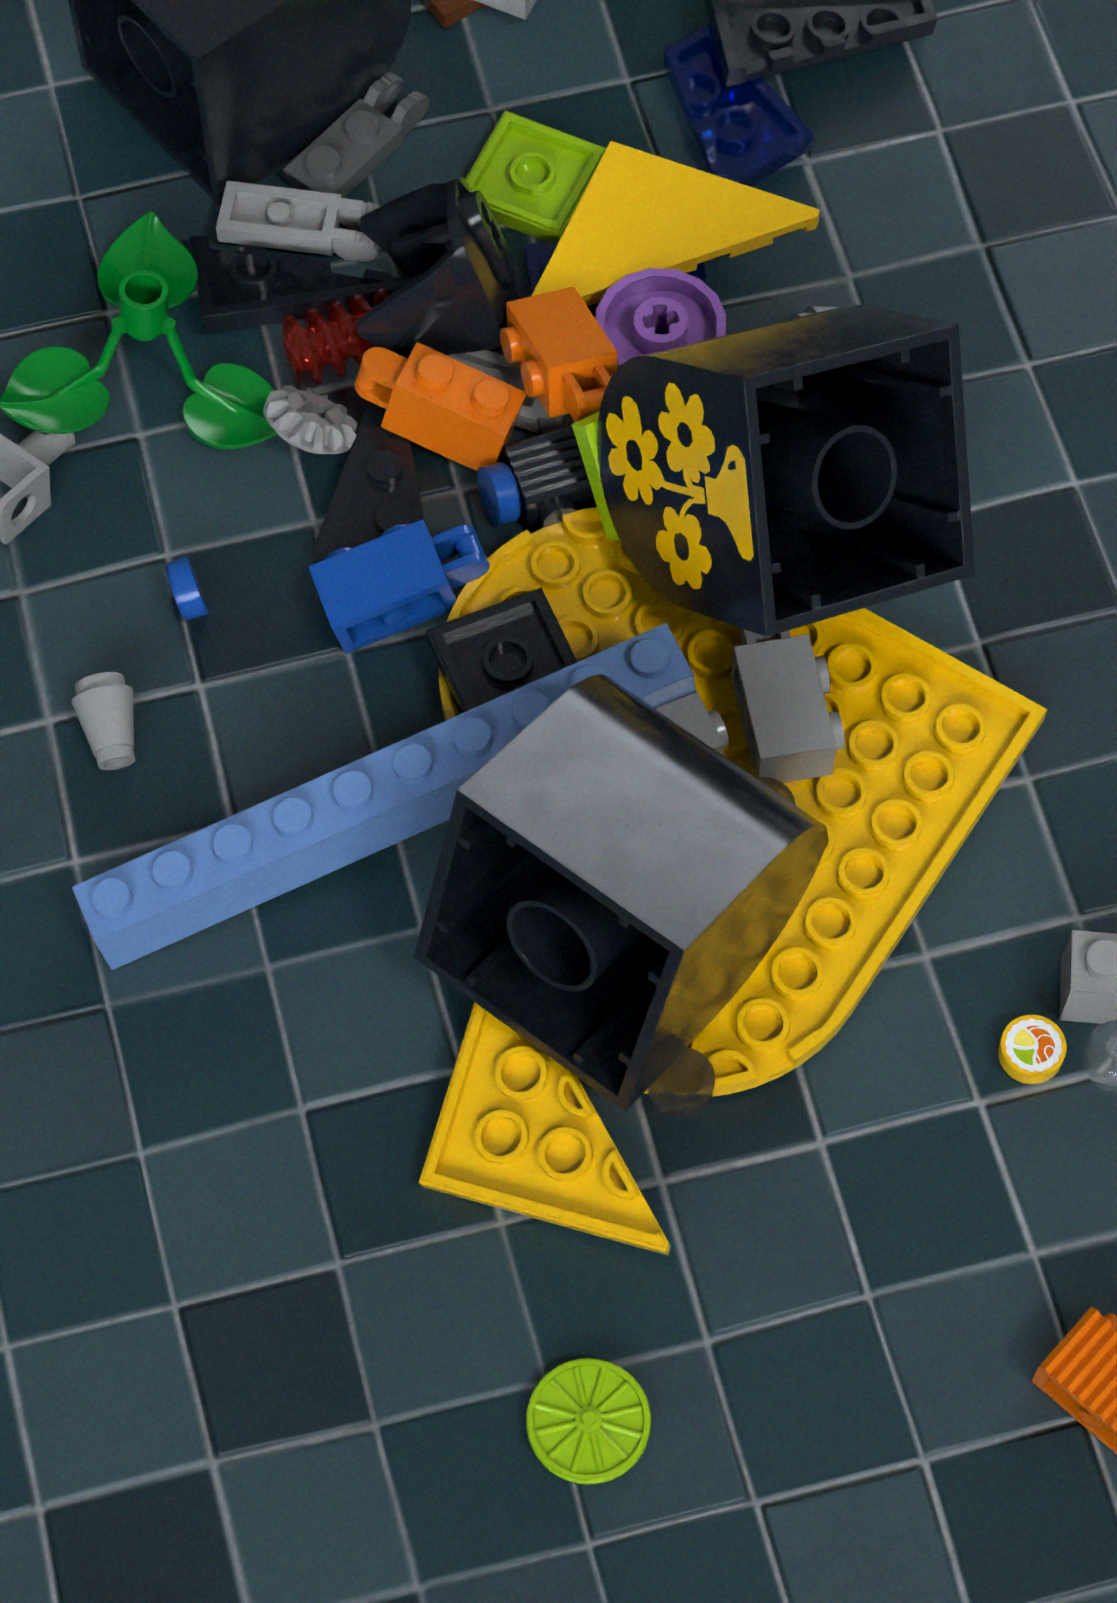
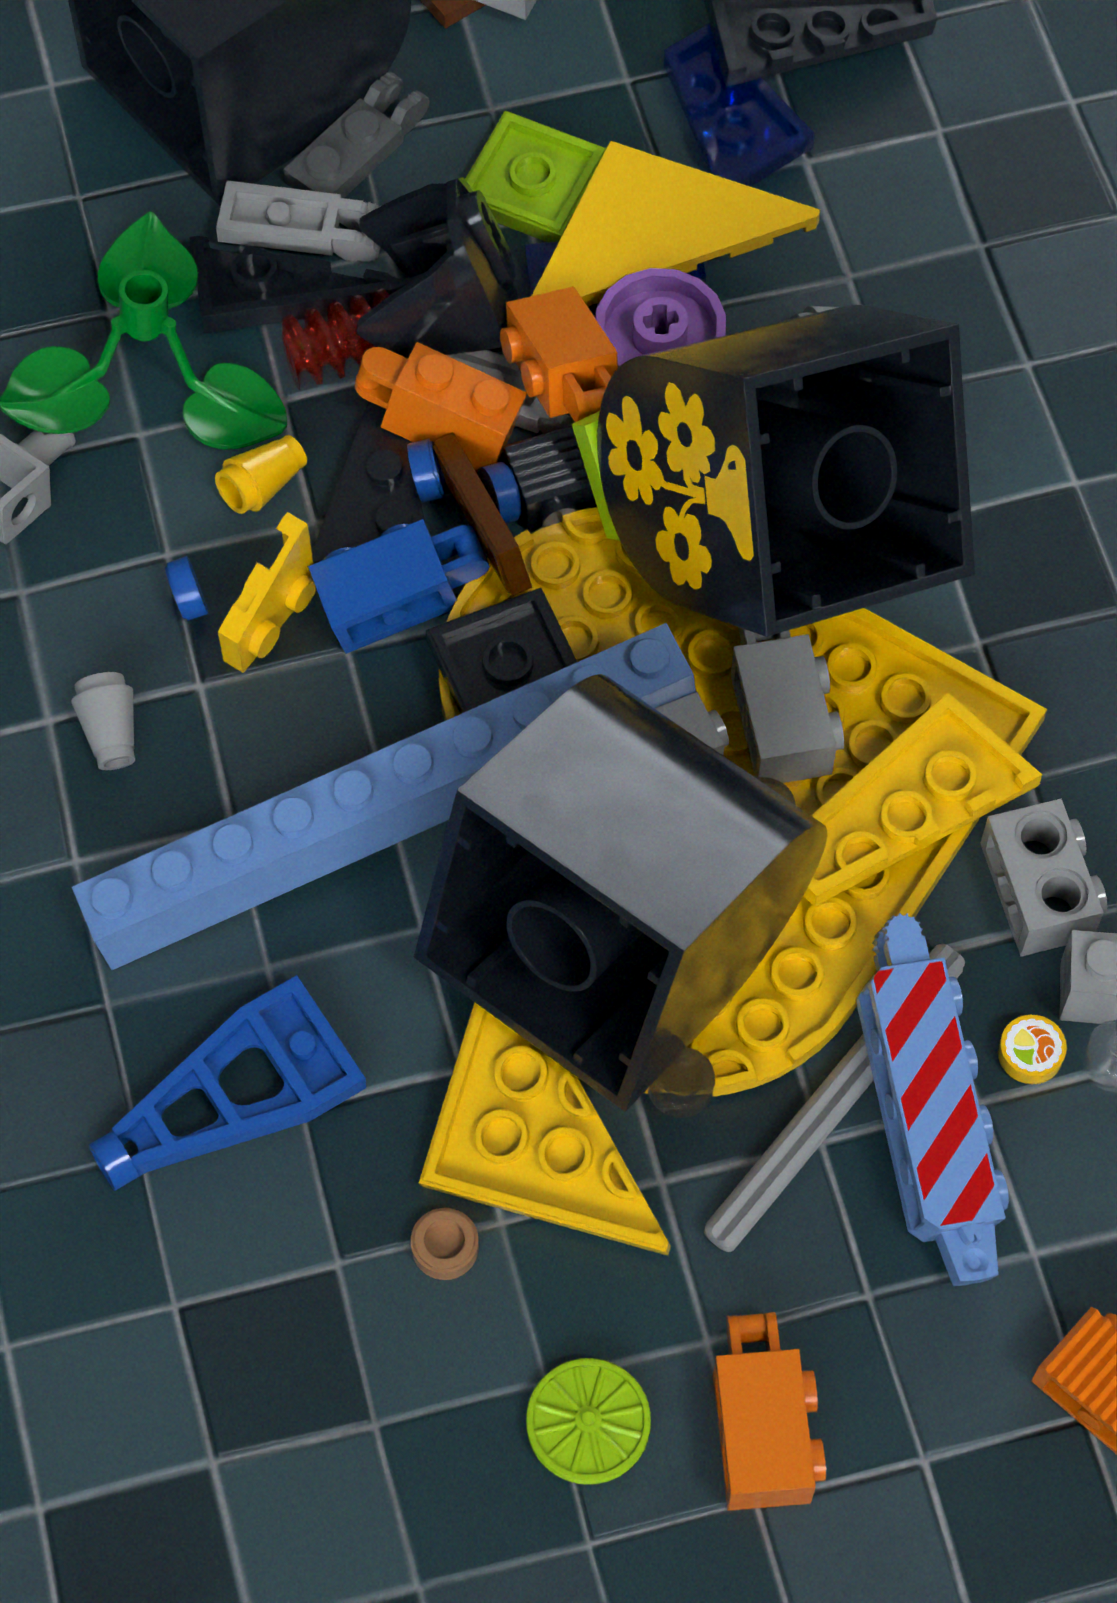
(259, 474): none -> yellow cone
(269, 598): none -> yellow wing
(300, 1047): none -> blue plate
(310, 420): light grey gear -> none
(426, 470): none -> blue tile
(444, 1243): none -> medium nougat tile
(482, 514): none -> reddish brown tile
(765, 1419): none -> orange brick
(801, 1137): none -> light grey axle
(915, 793): none -> yellow wing
(931, 1103): none -> medium blue hinge
(1028, 877): none -> light grey brick

